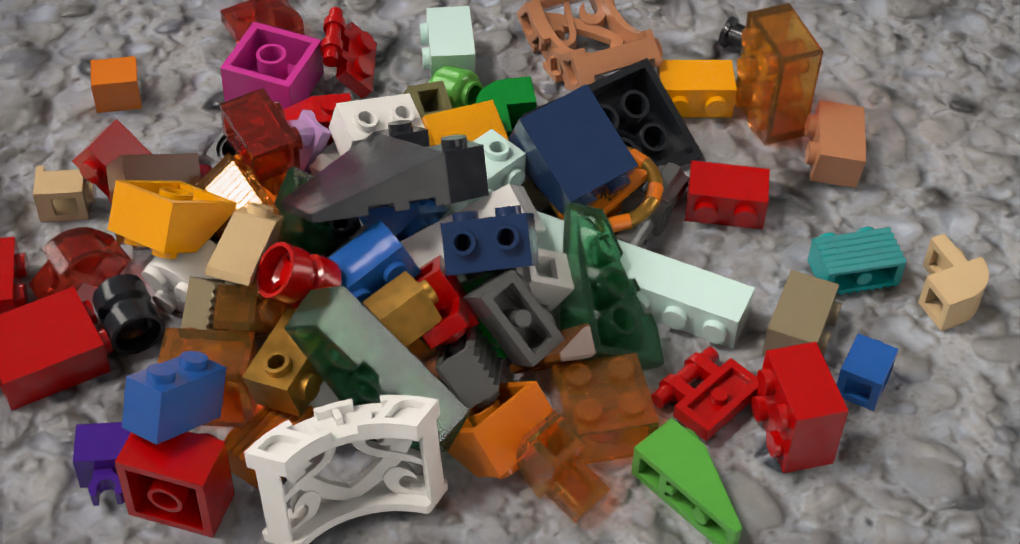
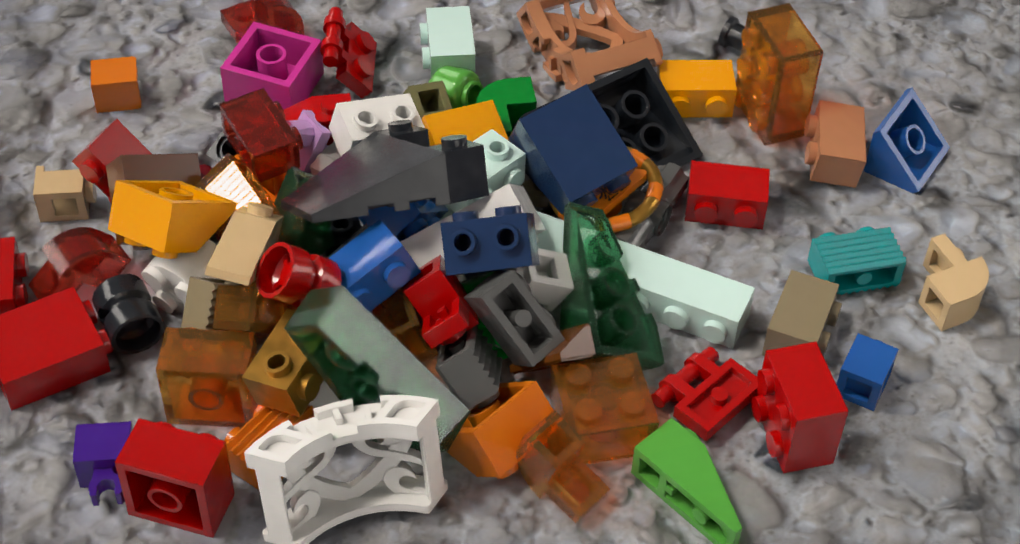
(173, 396): blue brick -> none
(405, 307): pearl gold brick -> none
(906, 145): none -> blue slope

